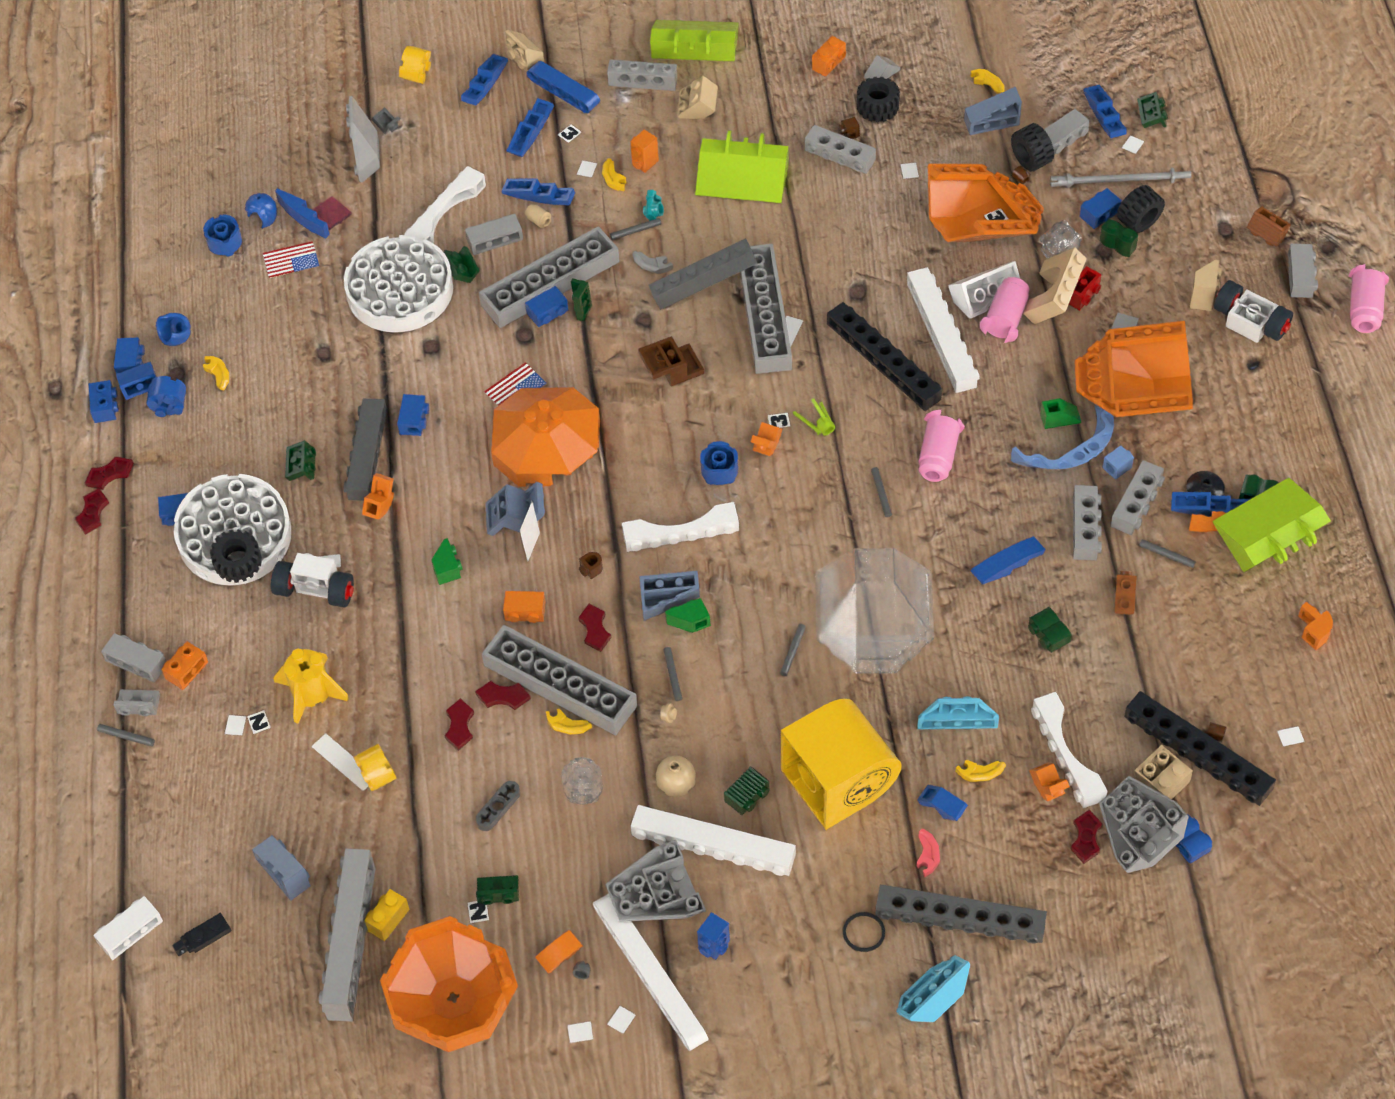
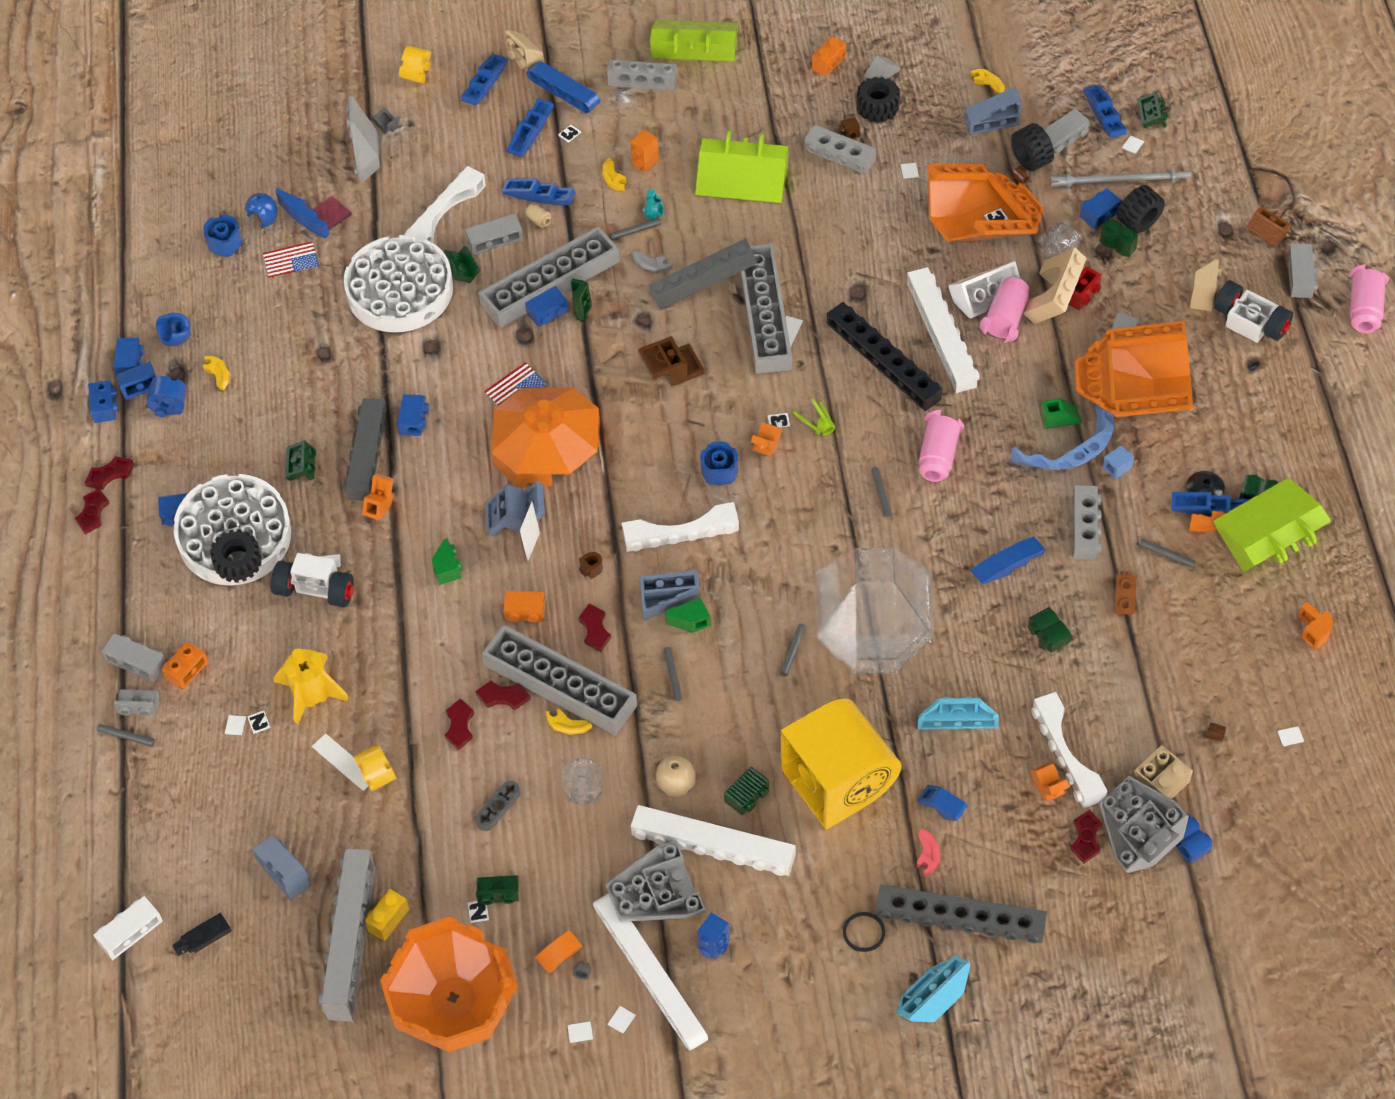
(587, 168): white sticker -> none
(668, 713): tan plate -> none
(697, 99): tan slope -> none
(978, 773): yellow piece -> none
(1130, 502): light grey brick -> none
(1210, 748): black brick -> none

